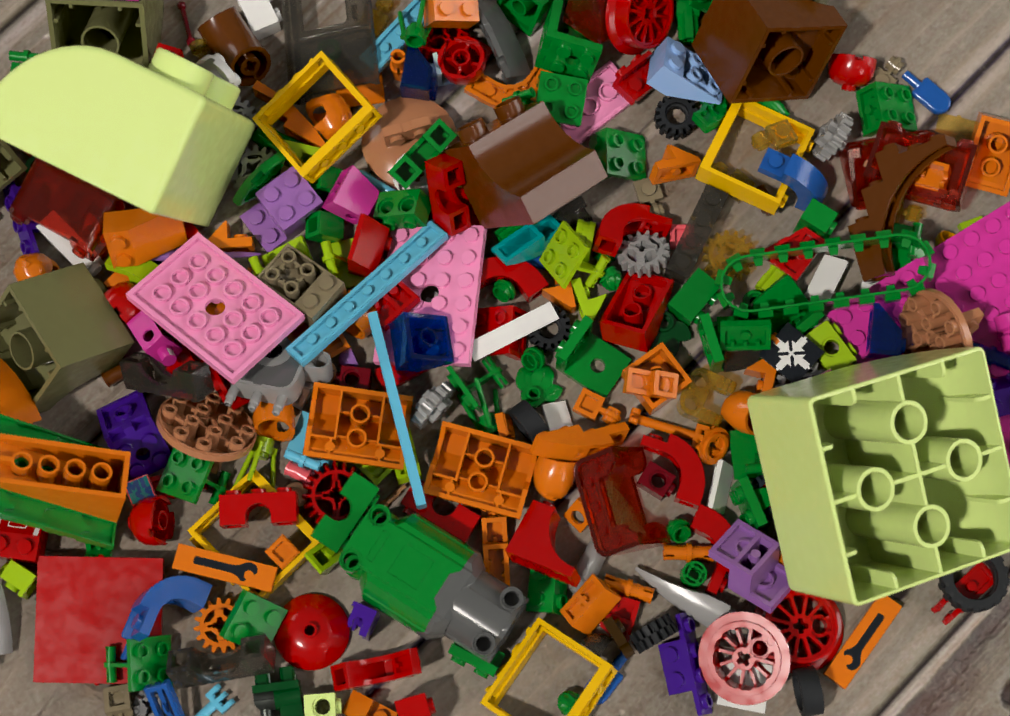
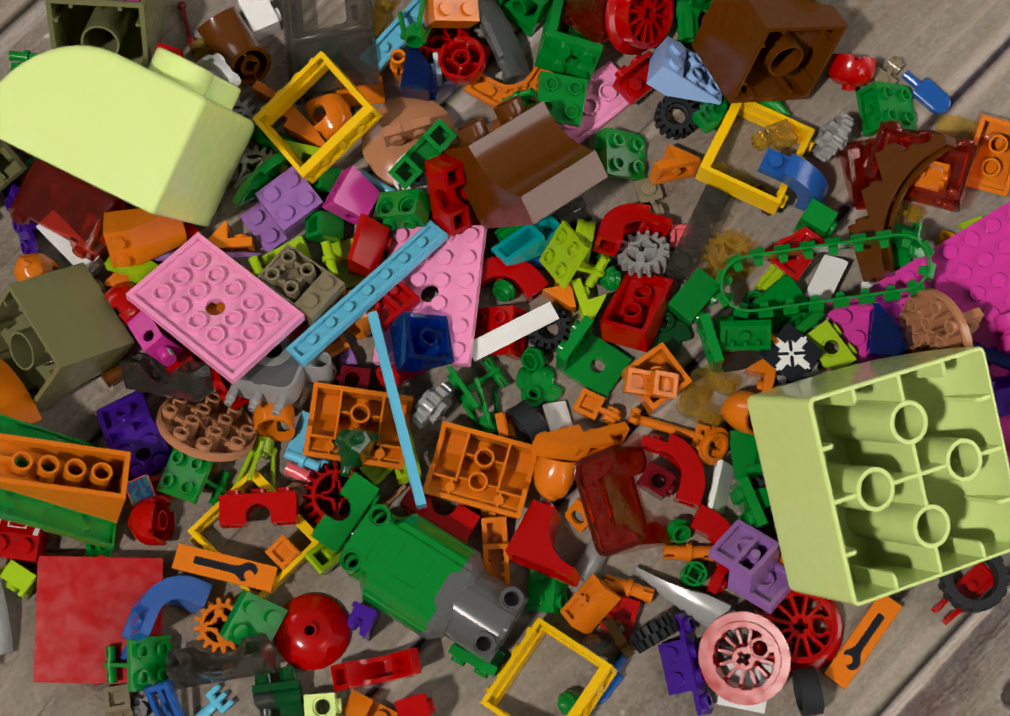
(354, 448): none -> dark green rock

